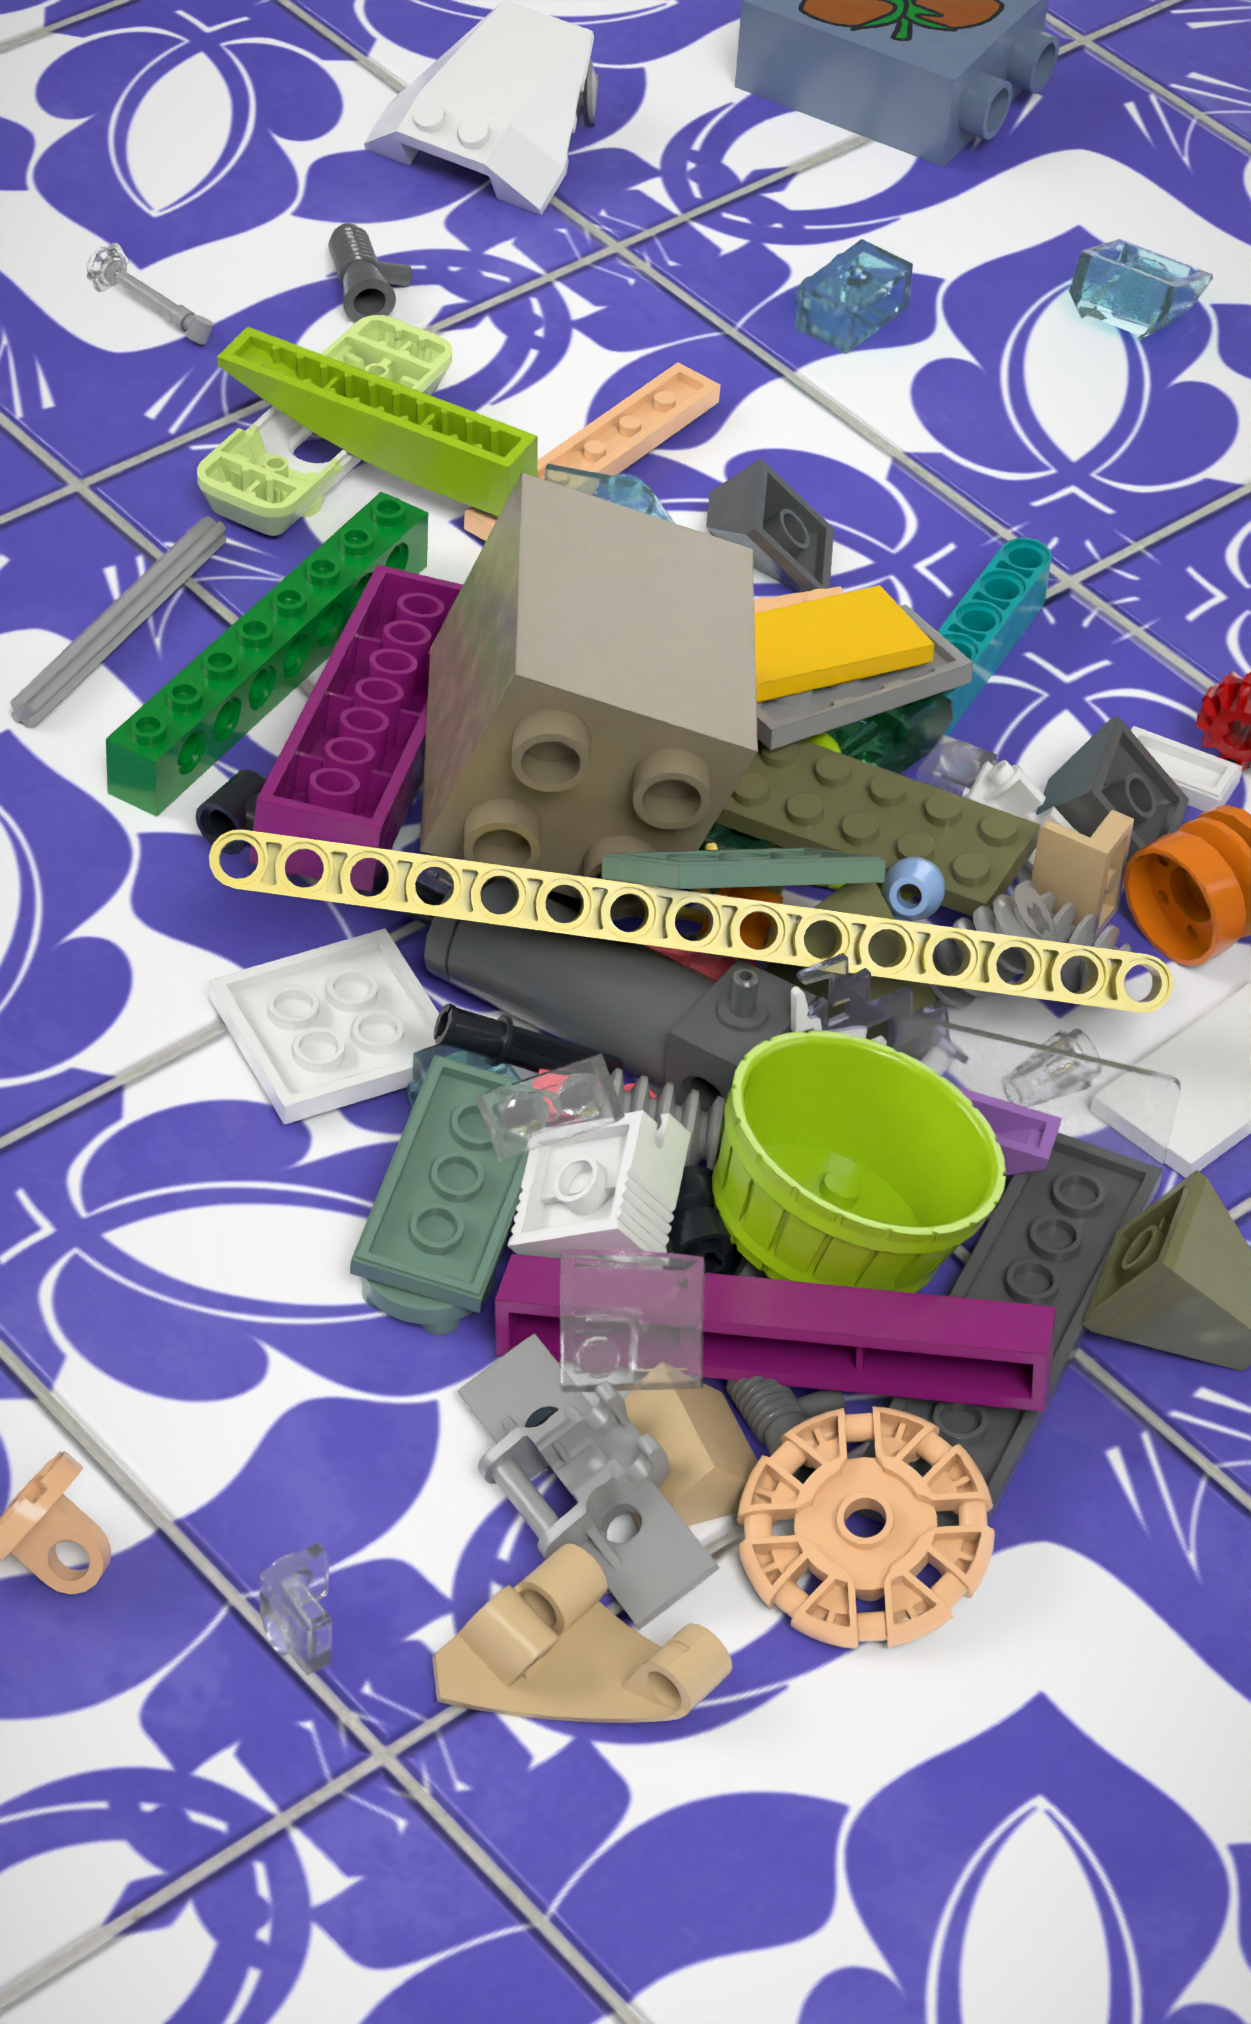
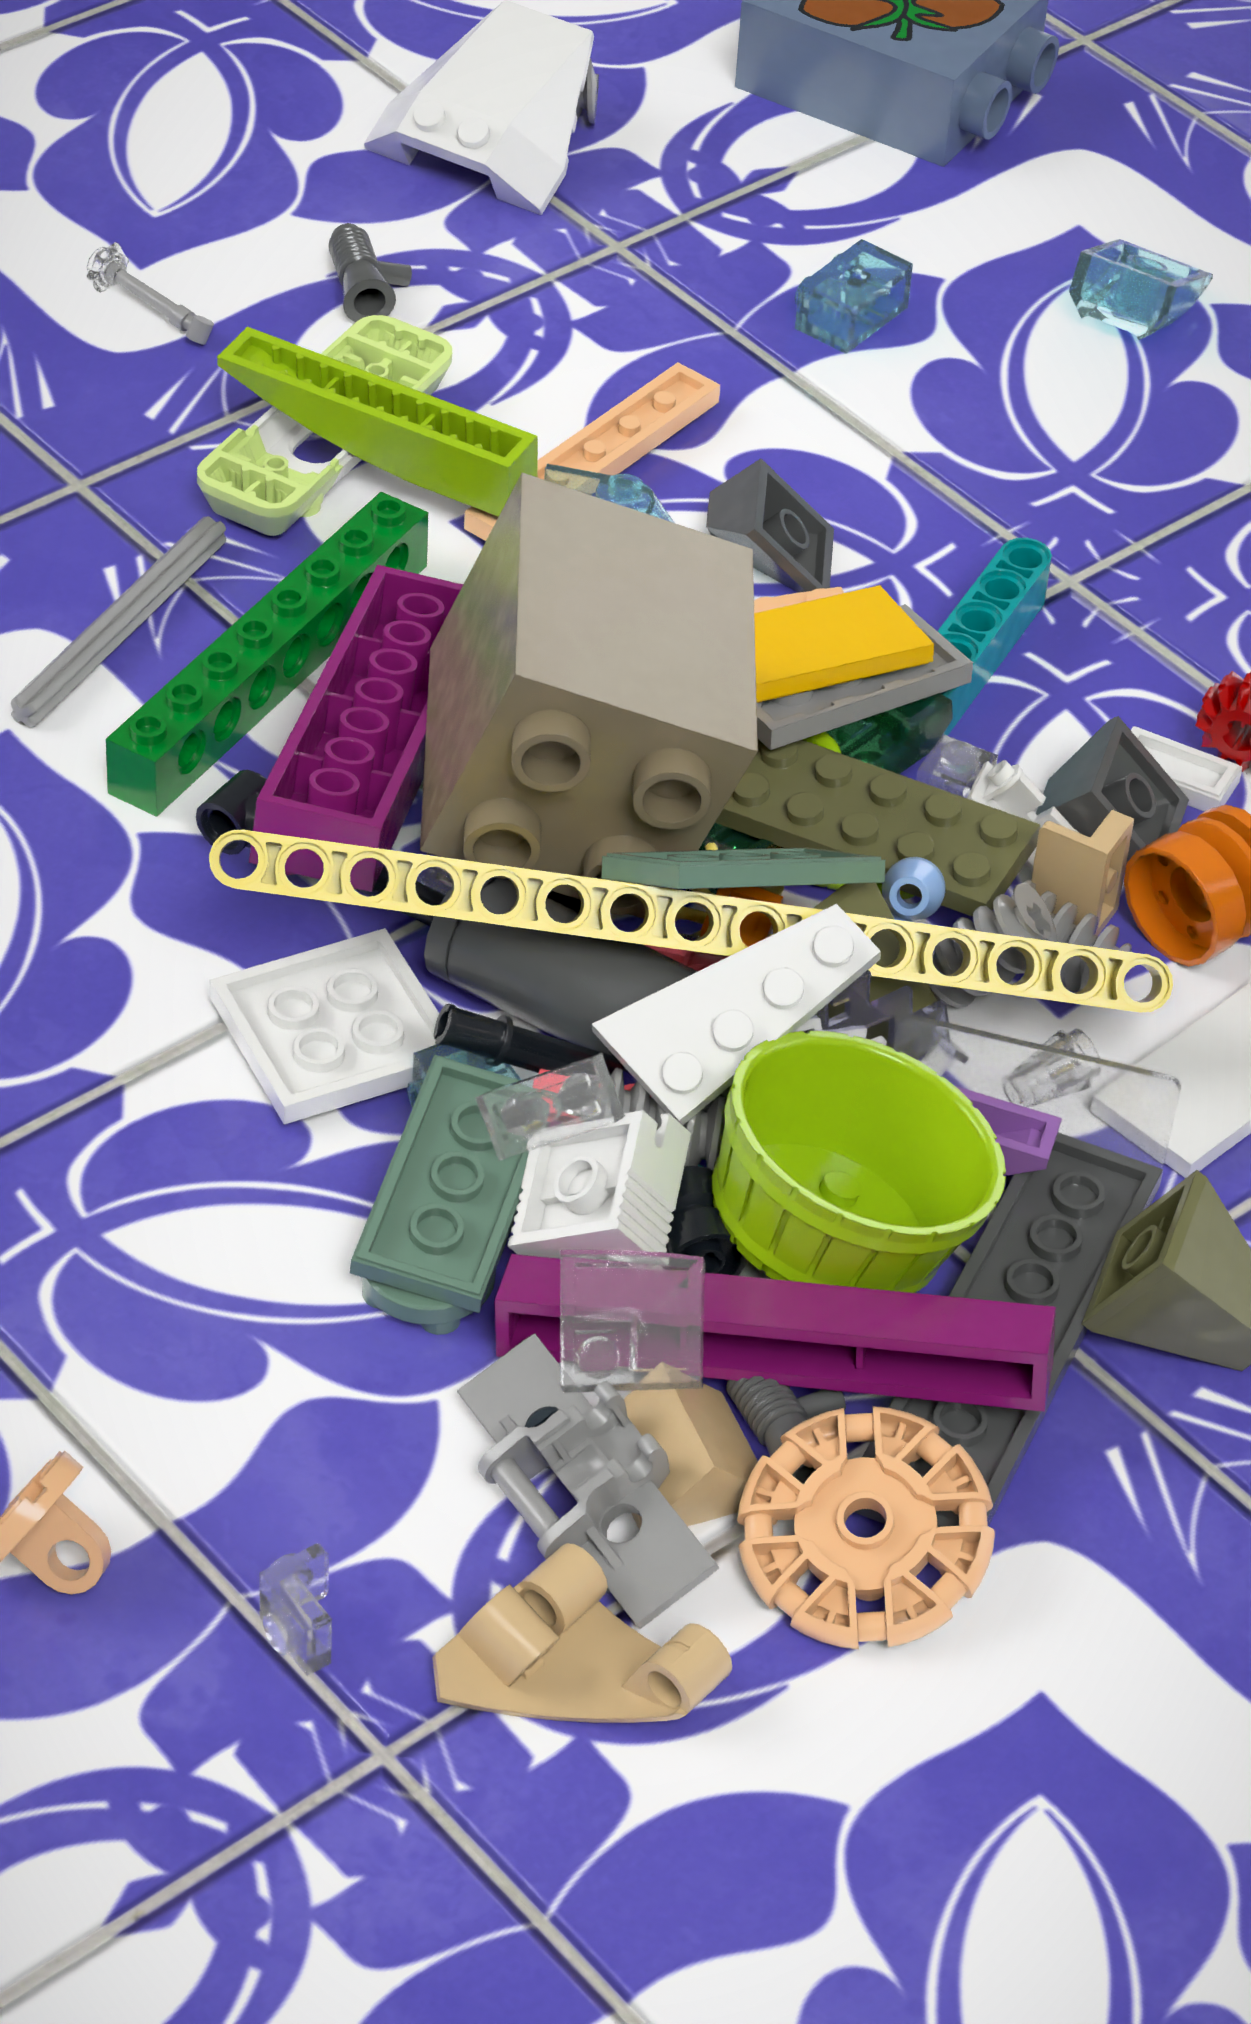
(698, 1030): none -> white wing

